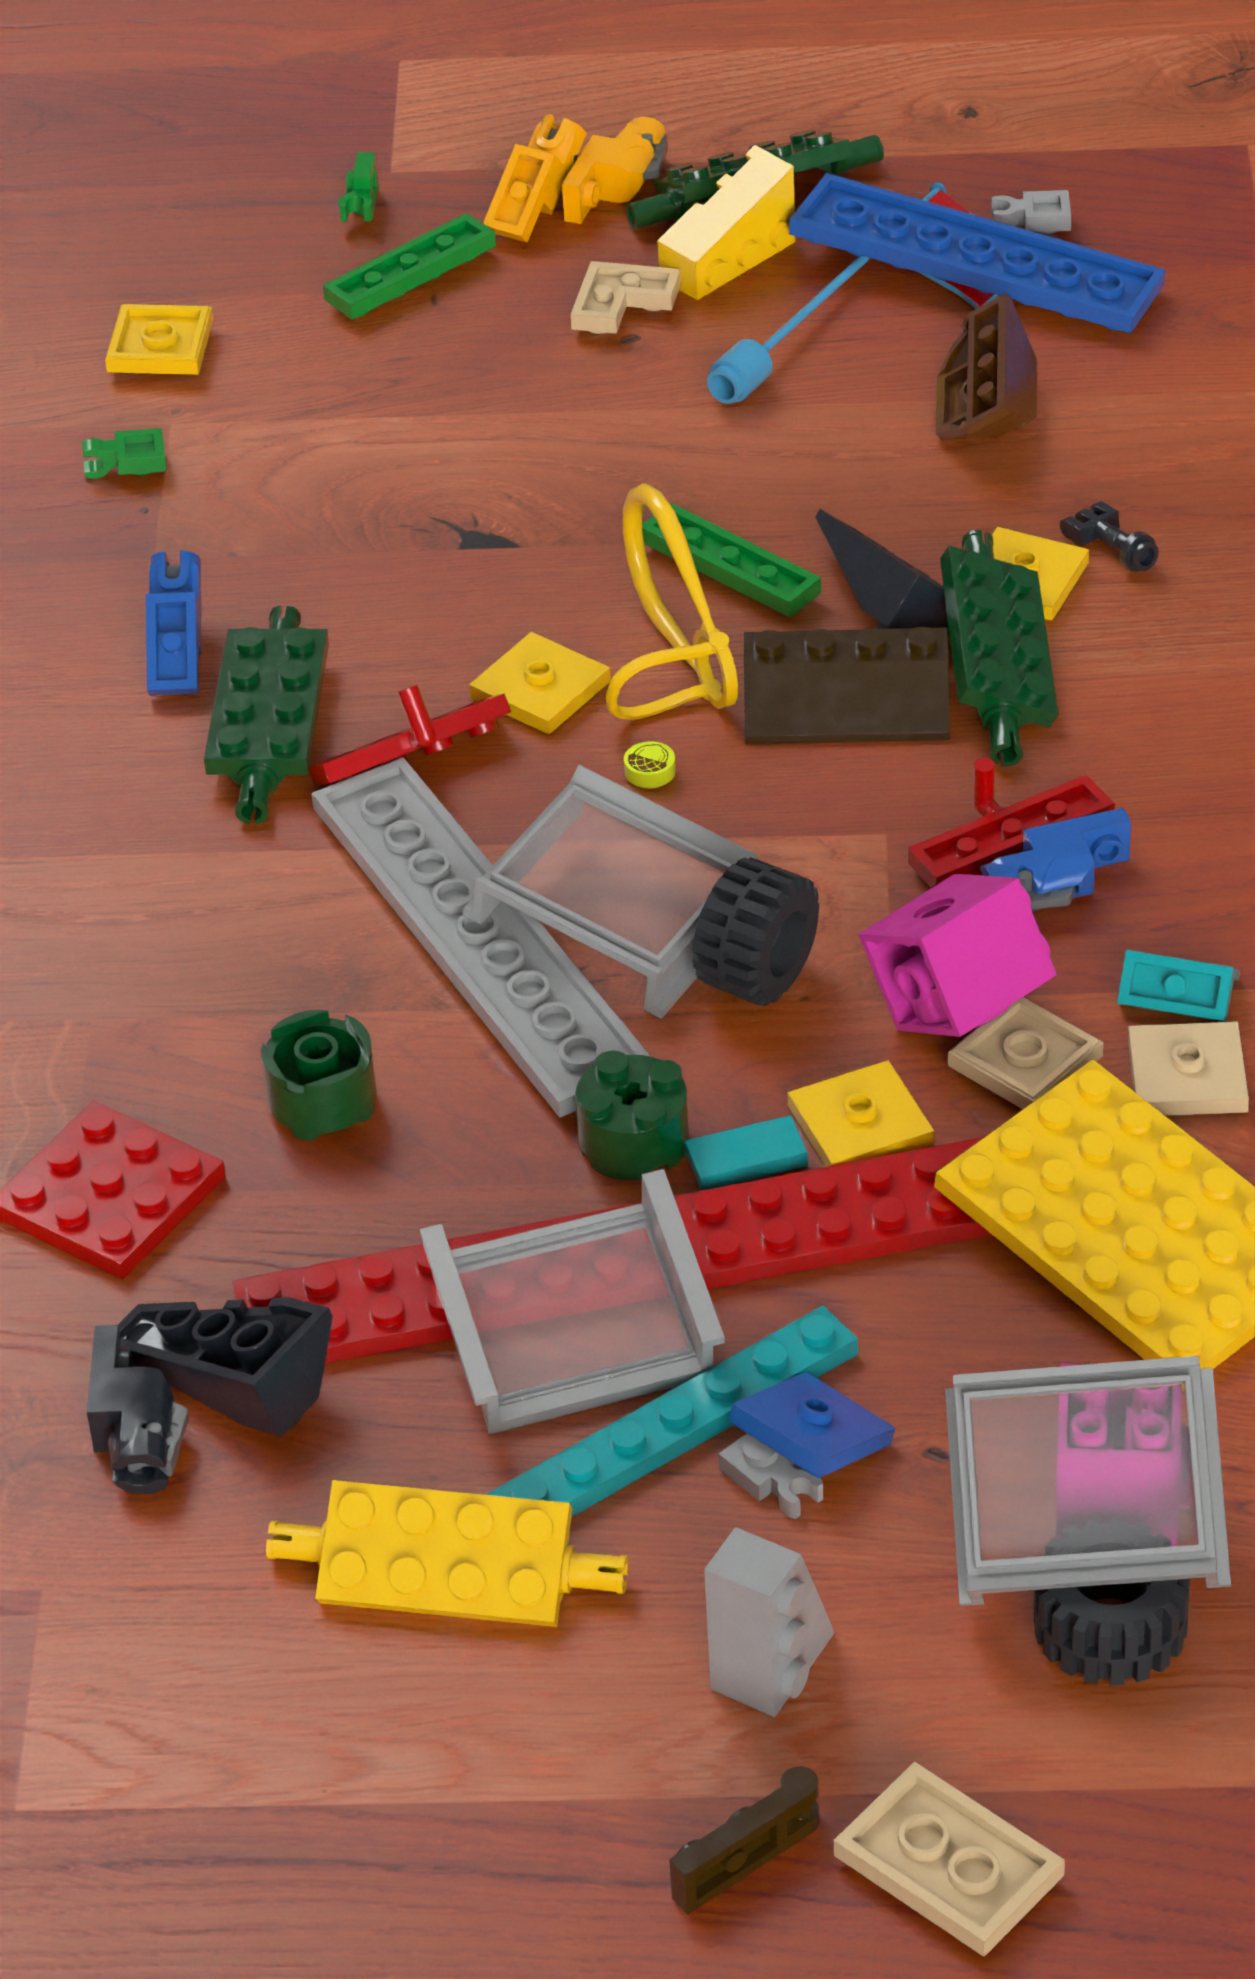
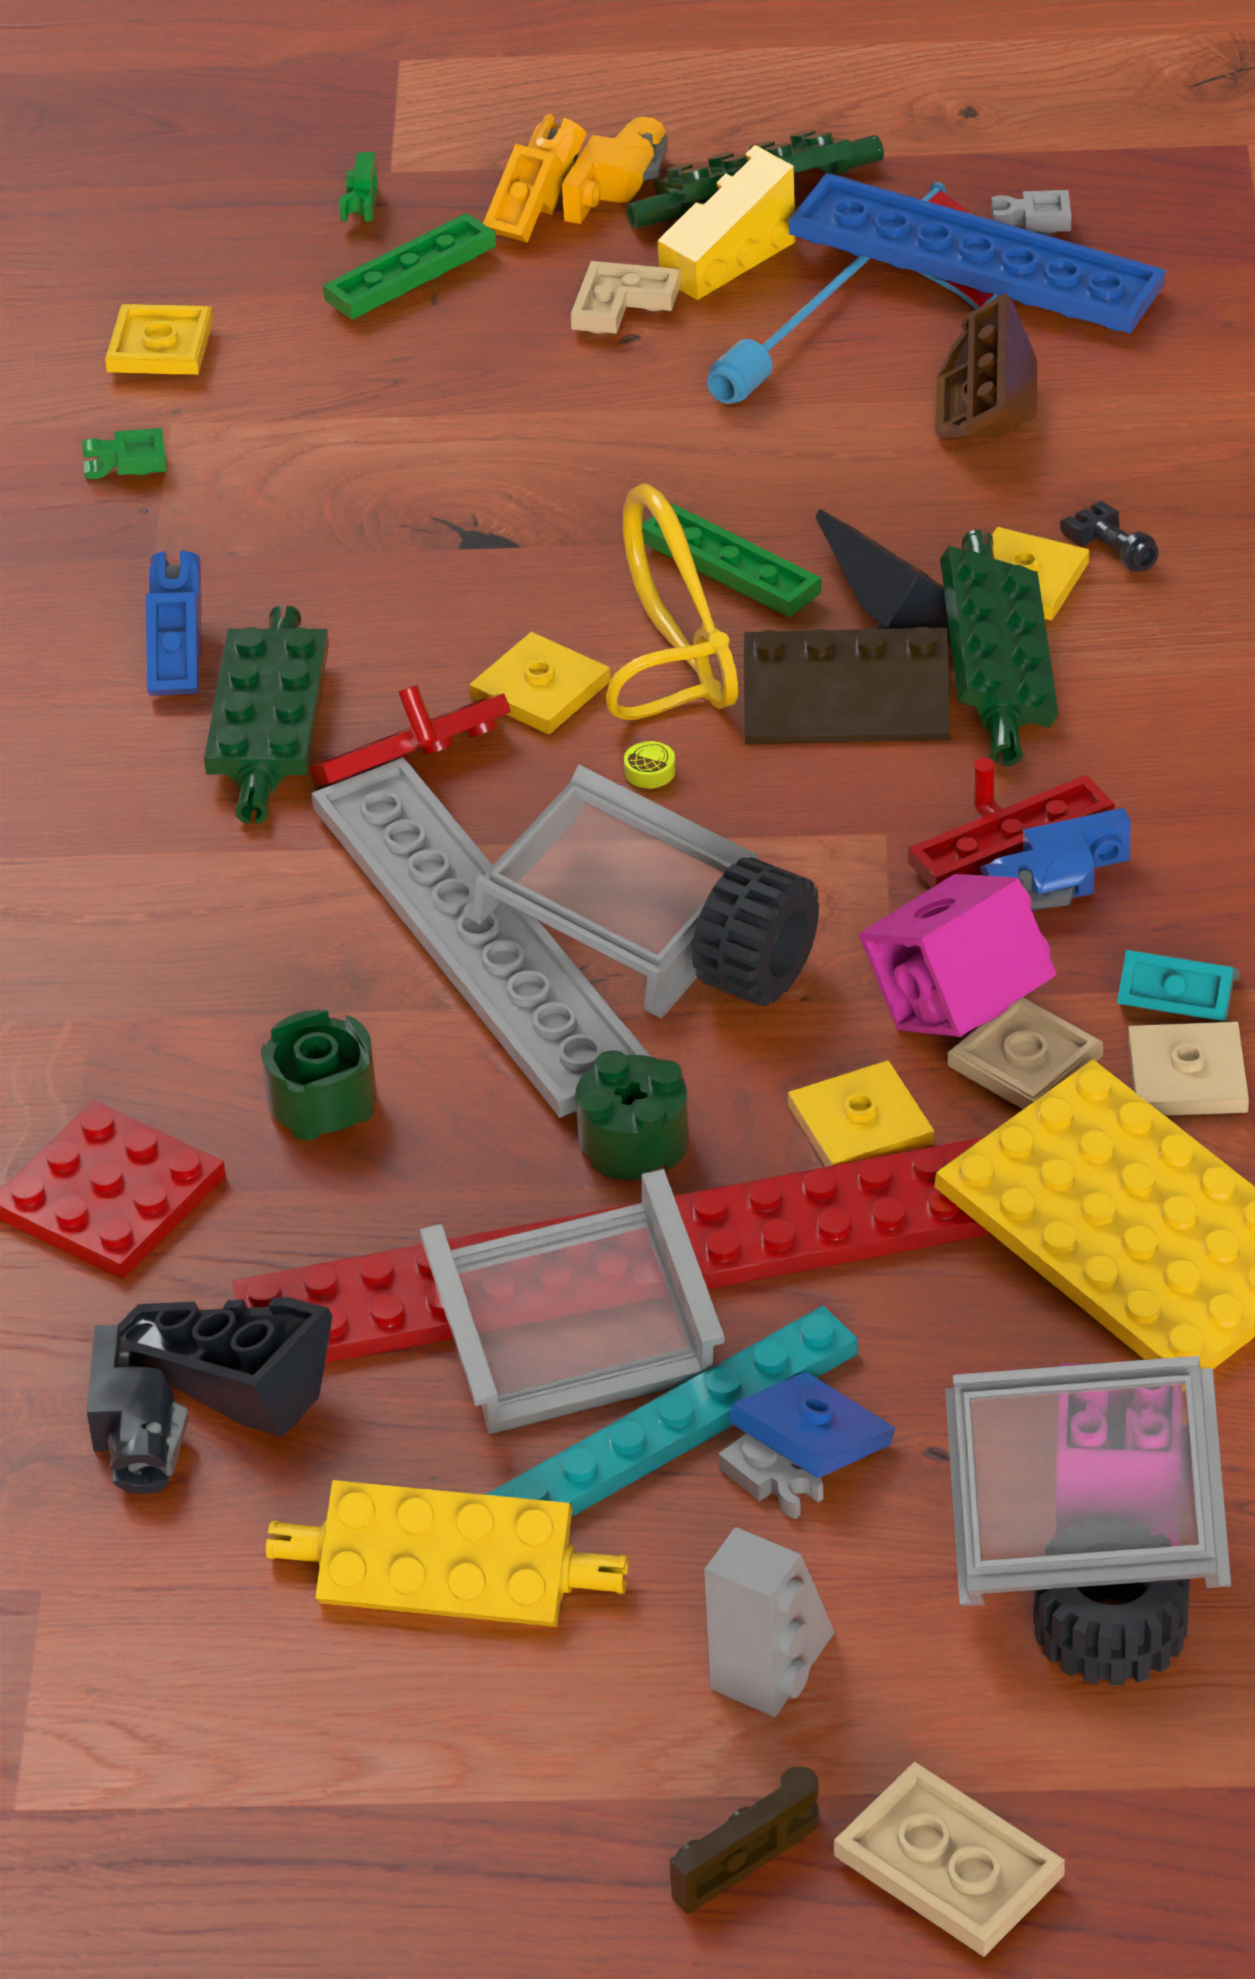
(746, 1153): teal tile -> none

